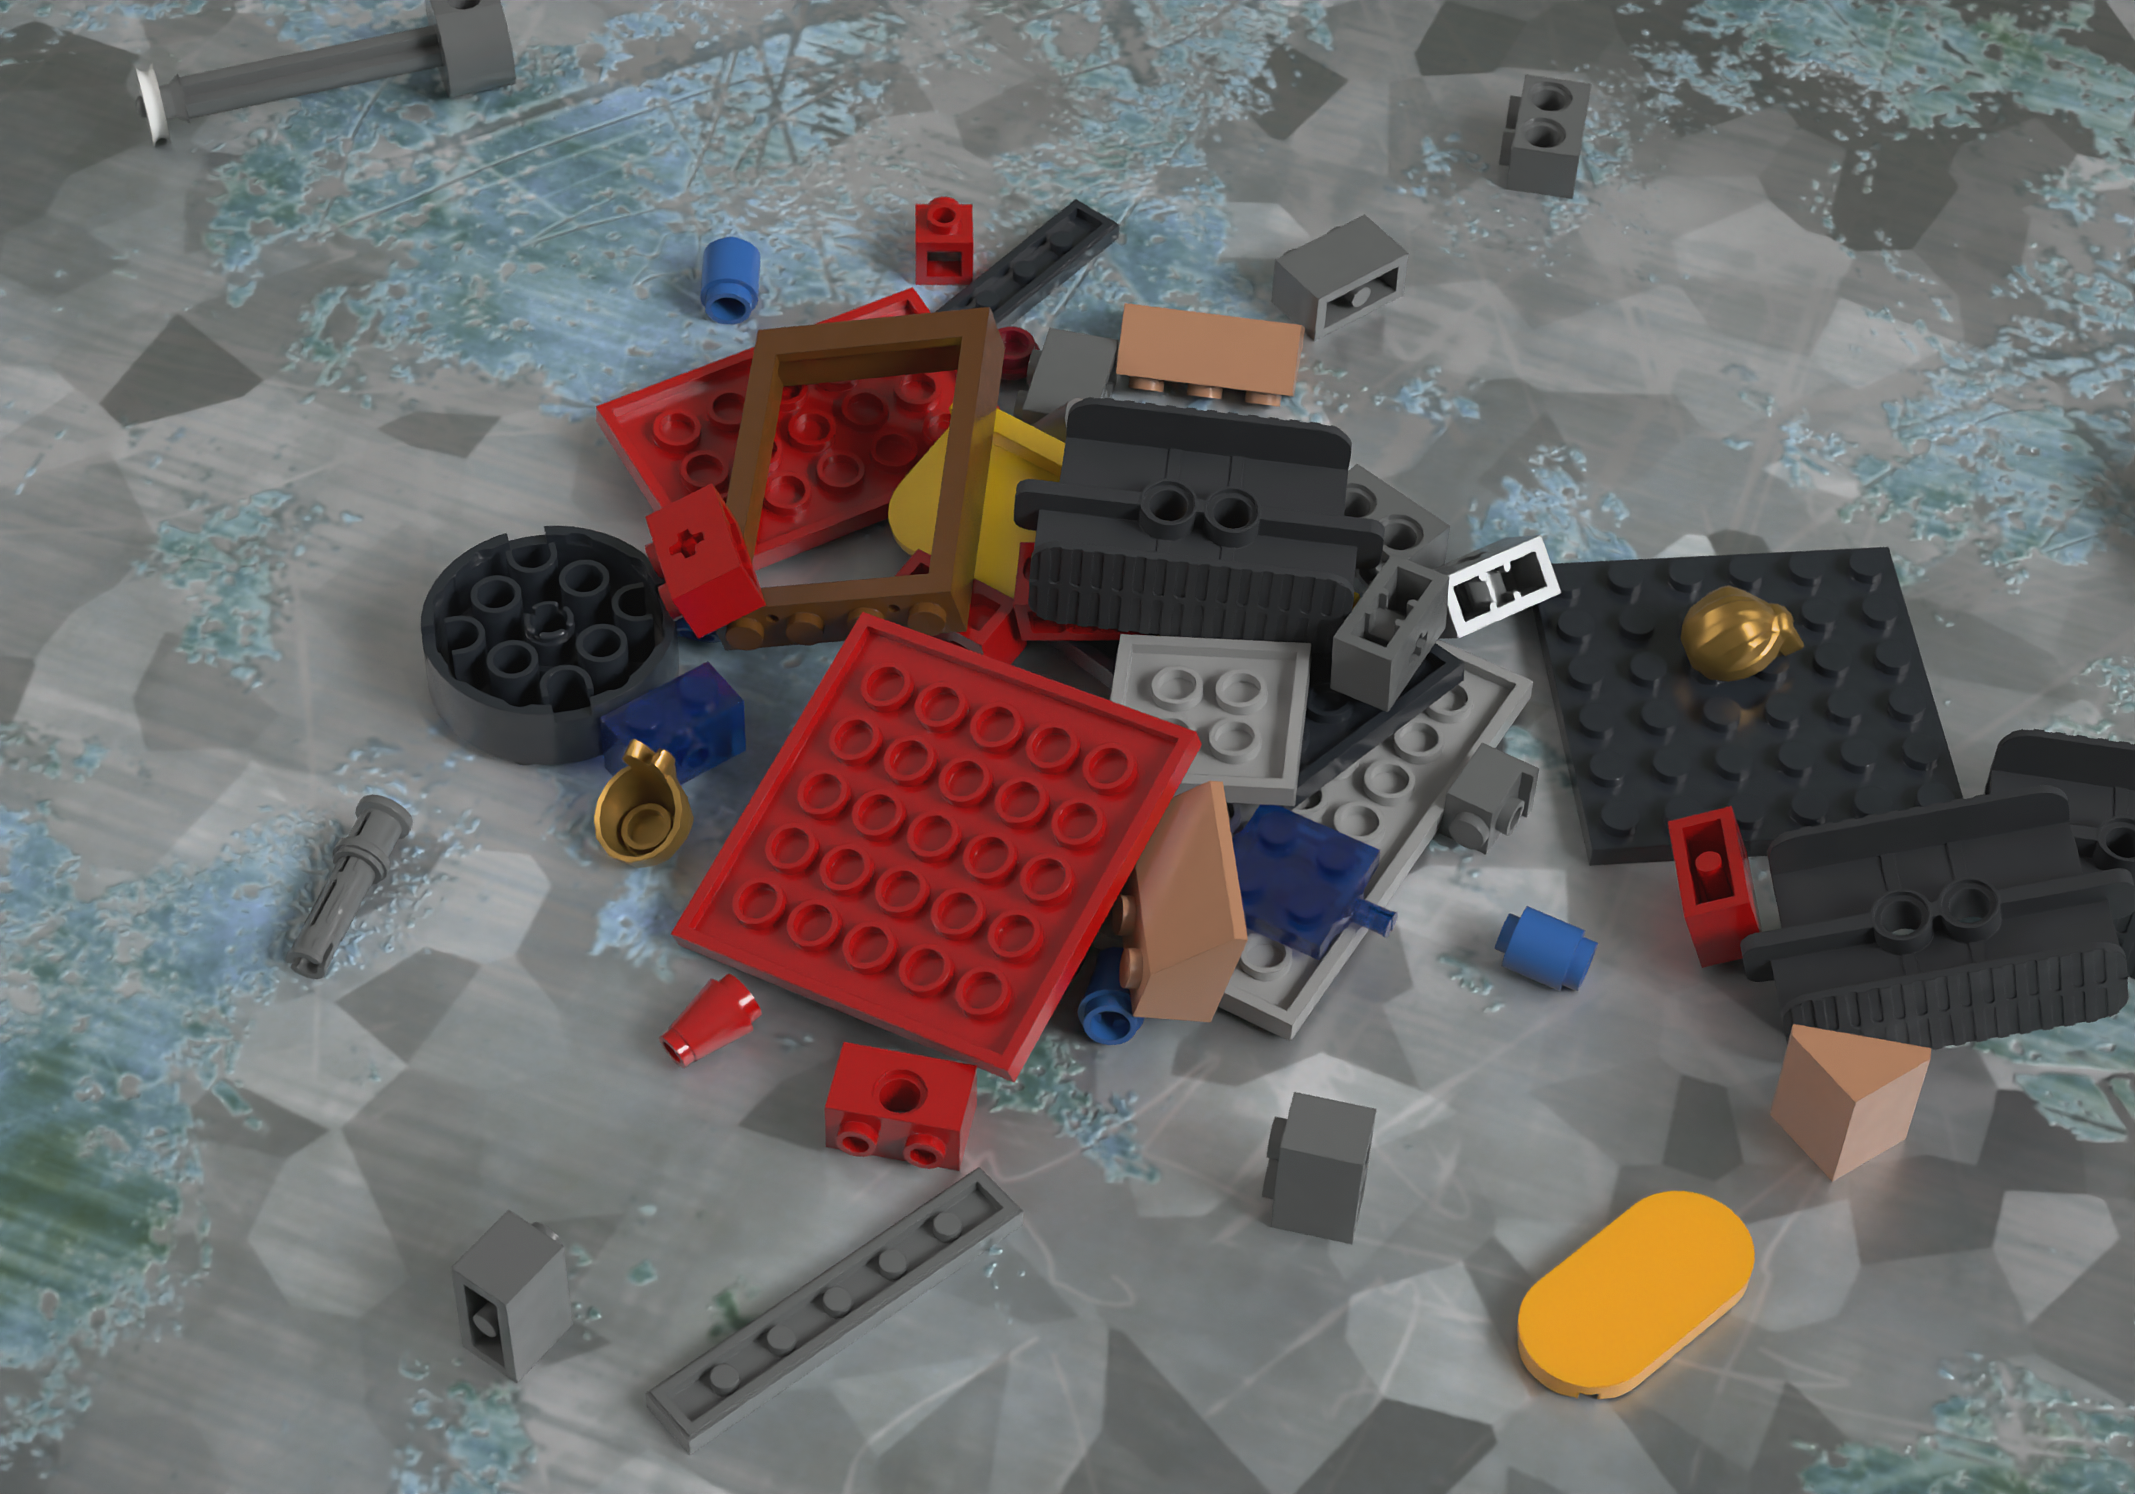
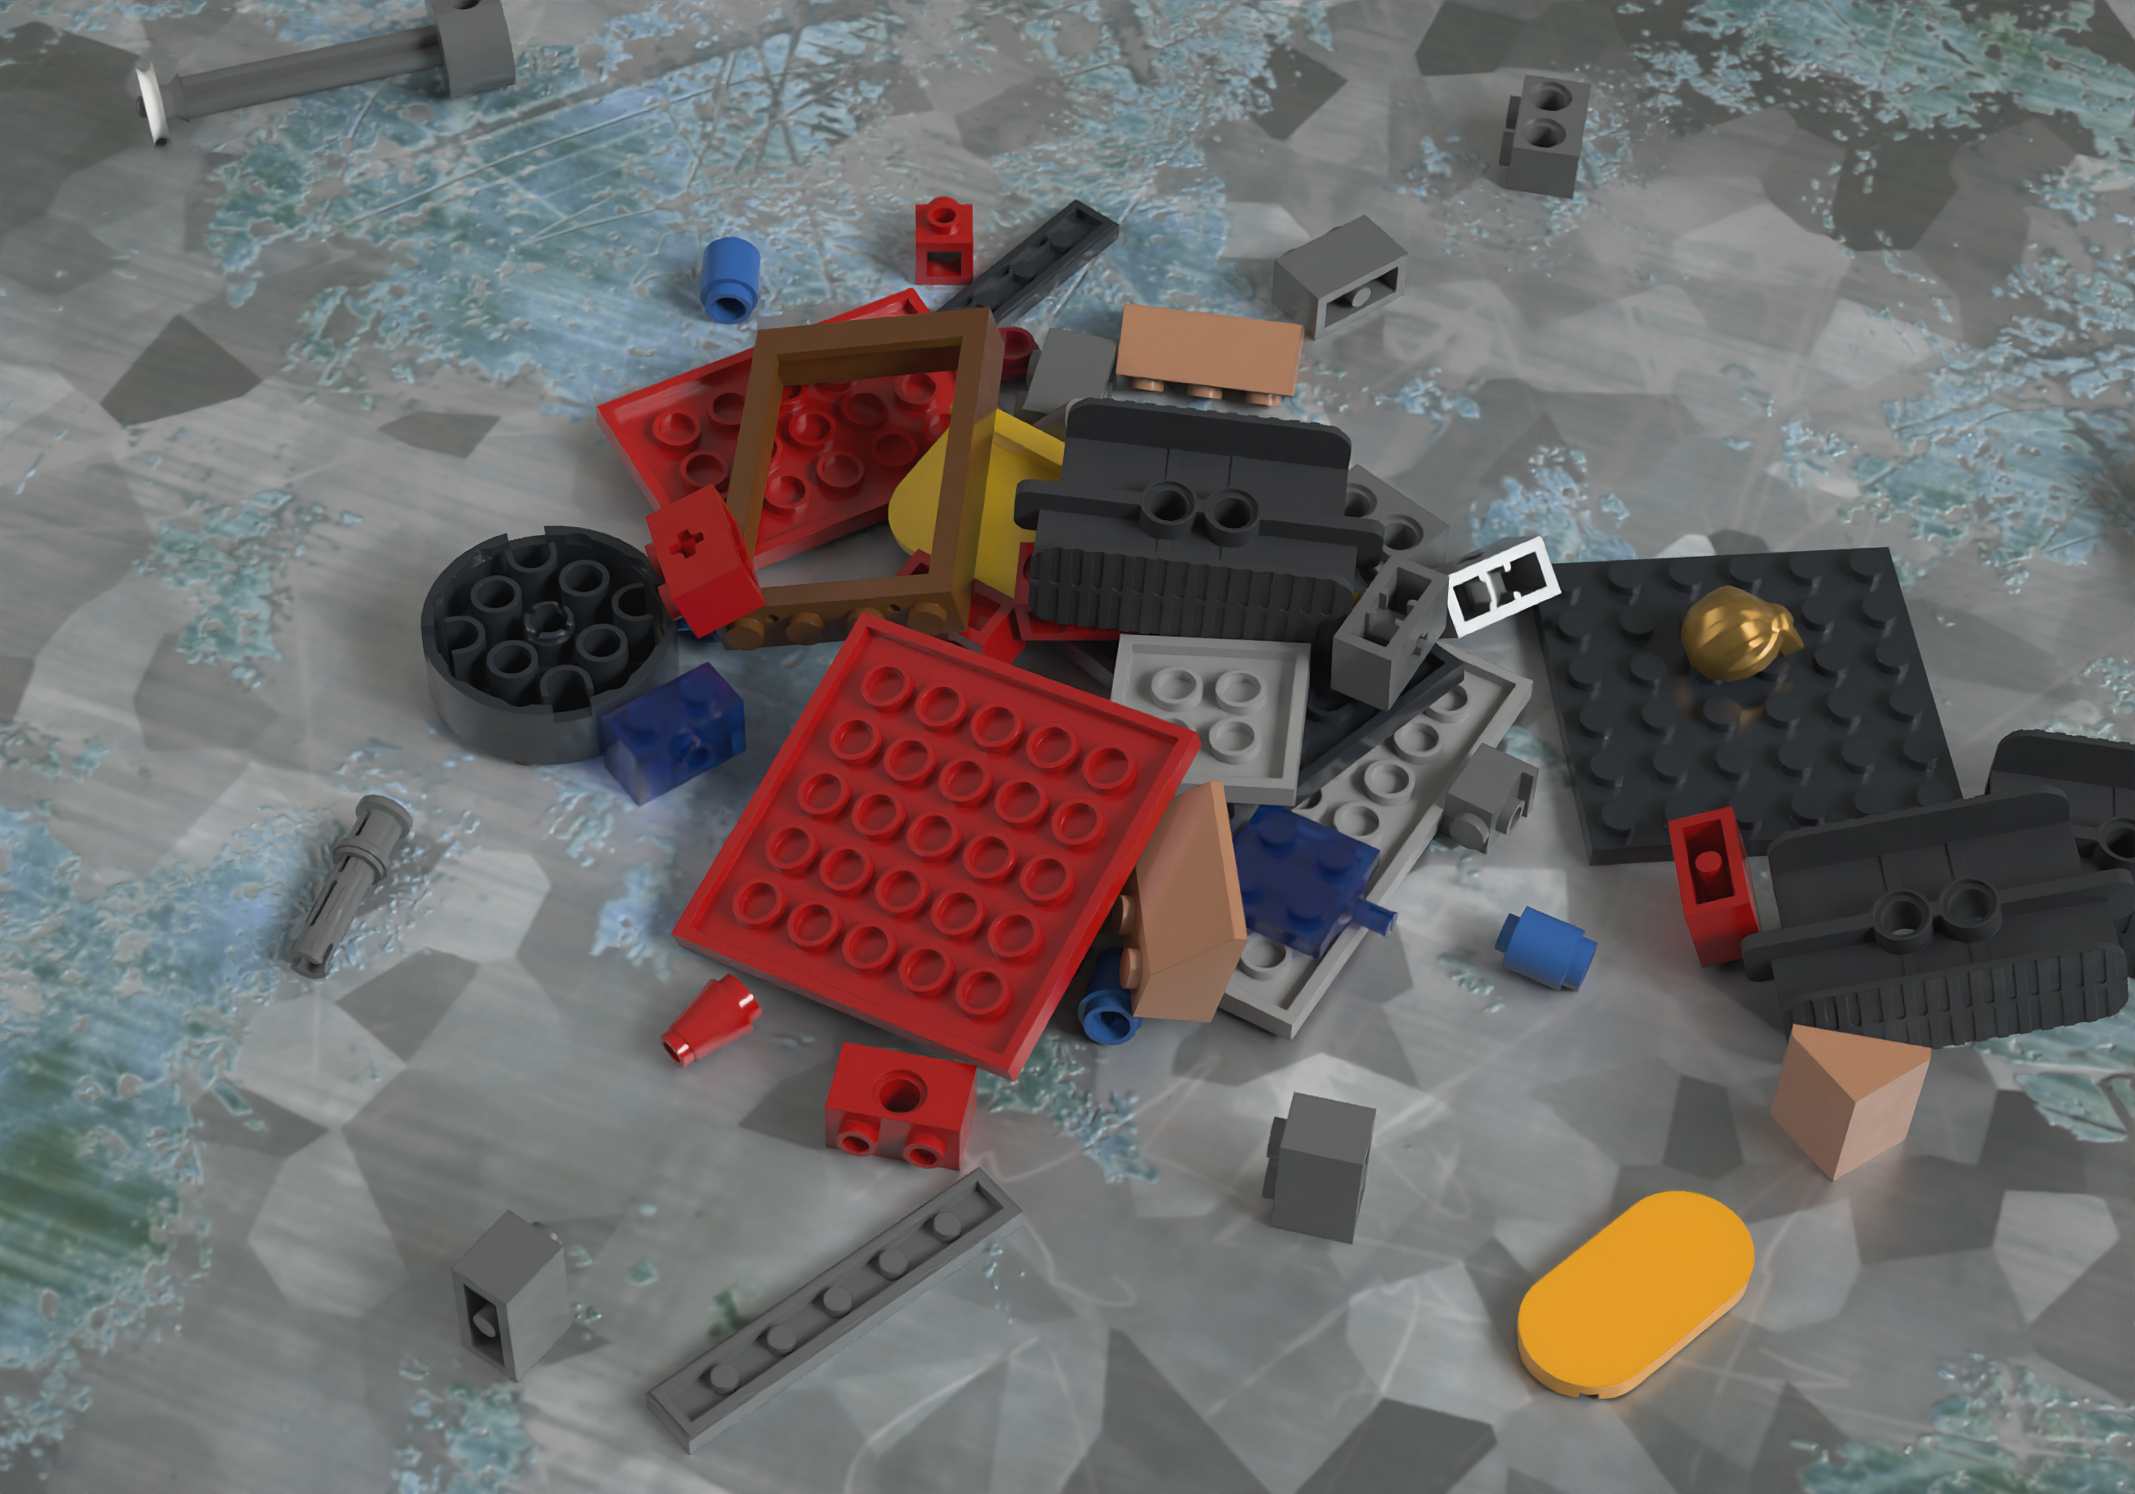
(643, 809): pearl gold piece -> none

